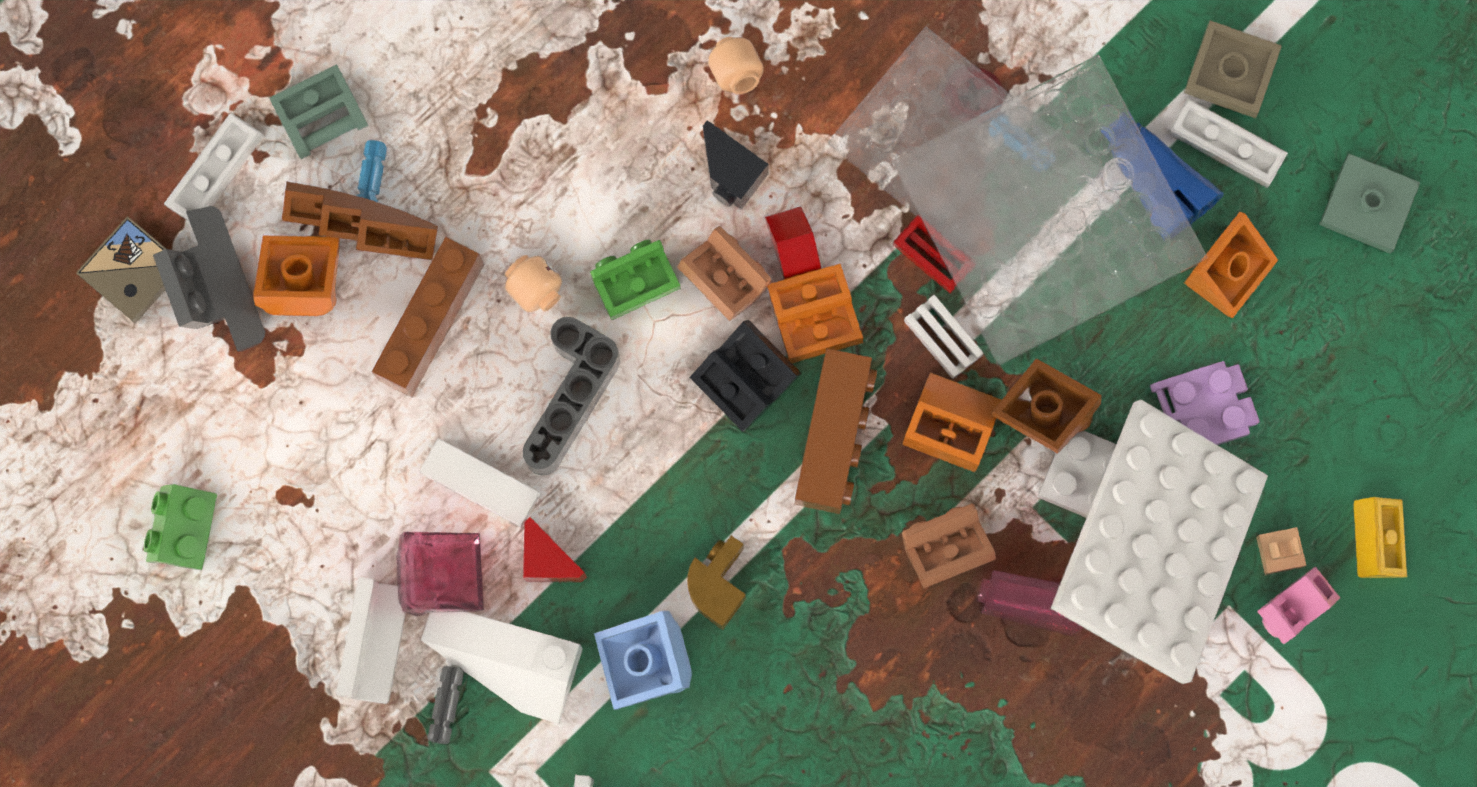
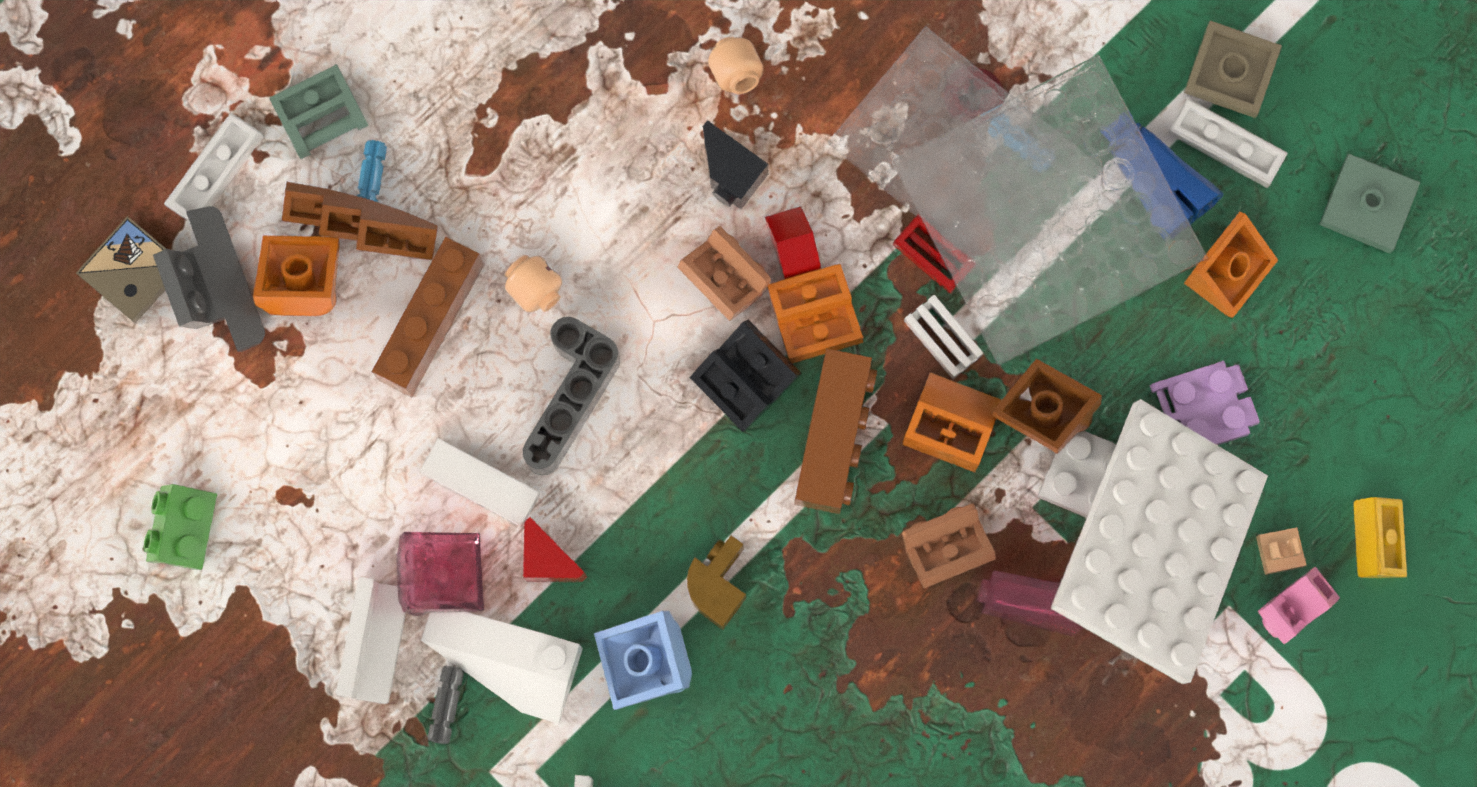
(634, 278): bright green bracket -> none

